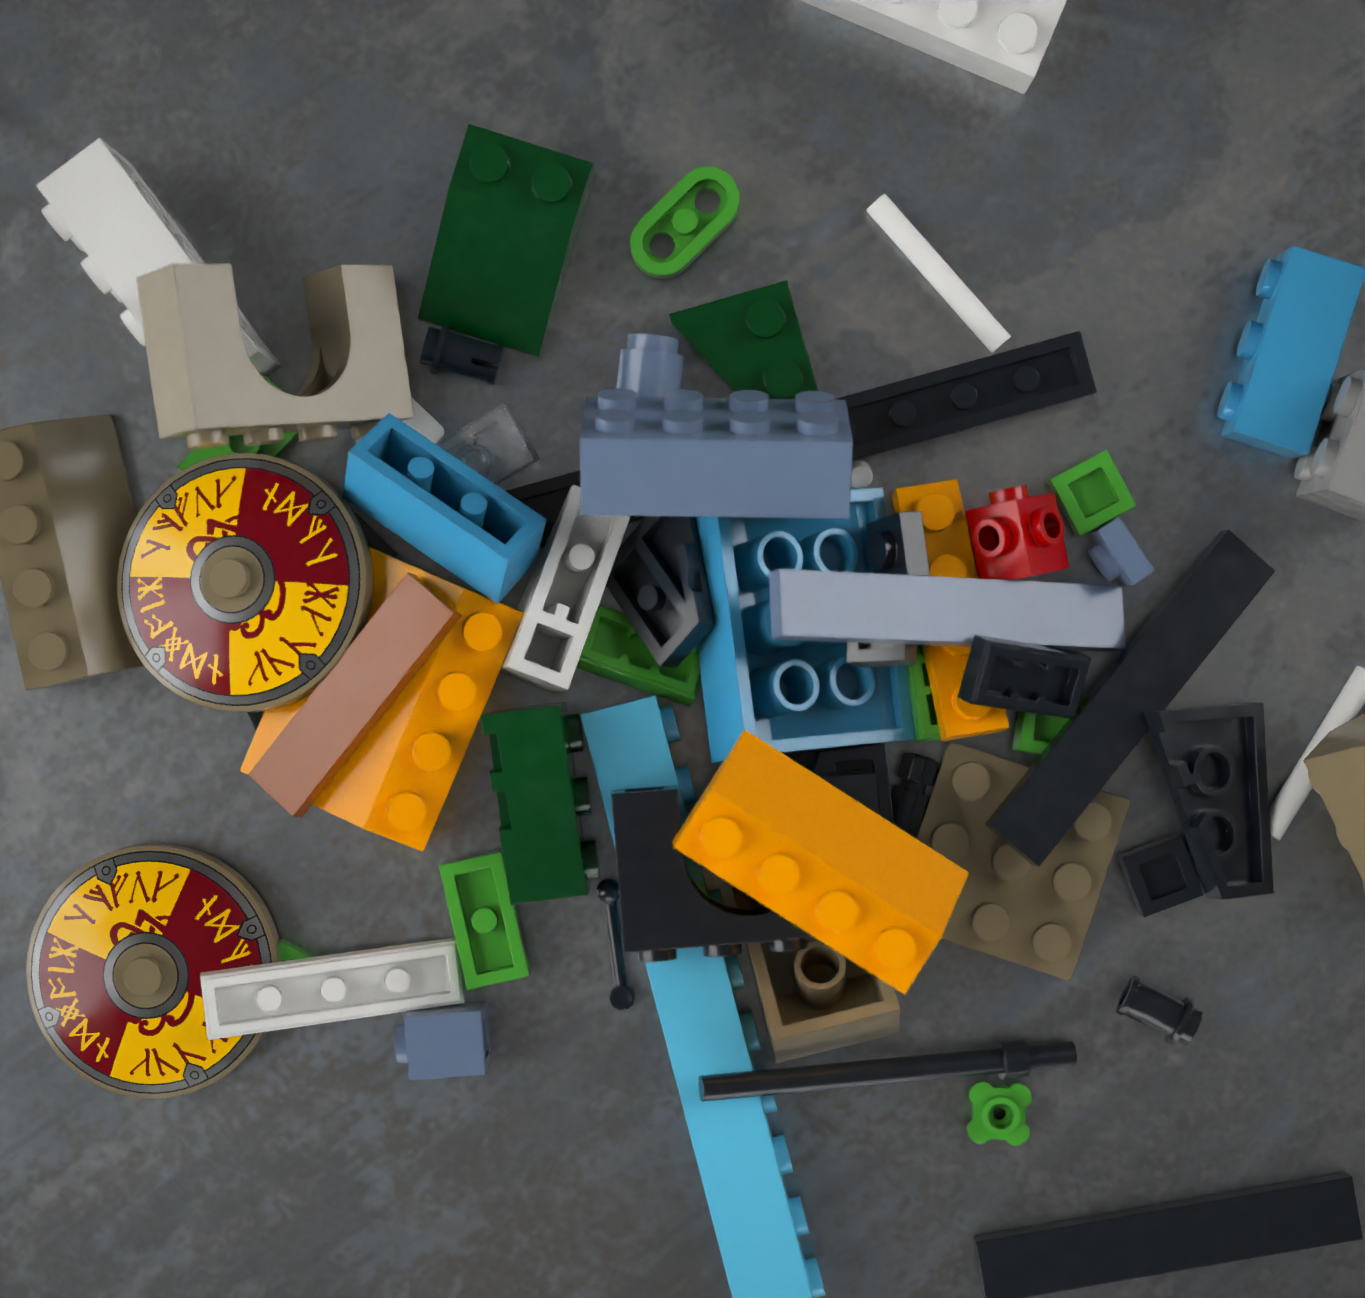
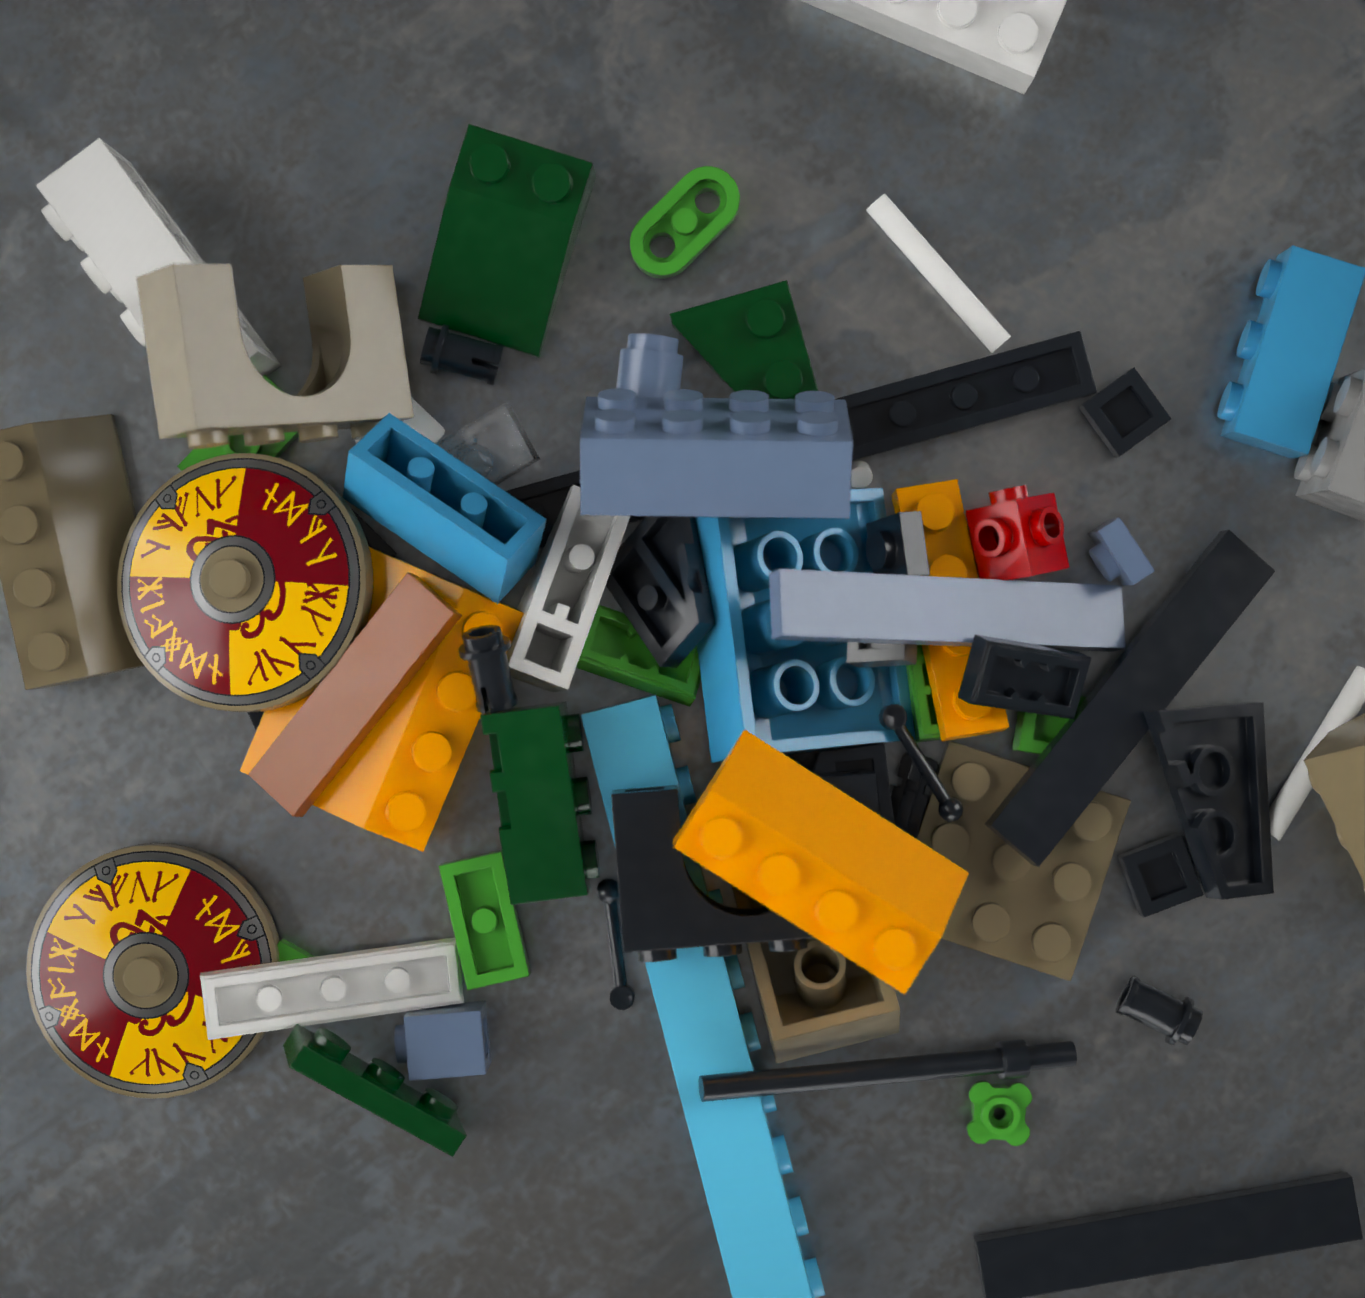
(375, 1087): none -> dark green plate
(489, 668): none -> black pin
(894, 718): none -> black hinge
(1091, 493): bright green plate -> none
(1124, 412): none -> black plate

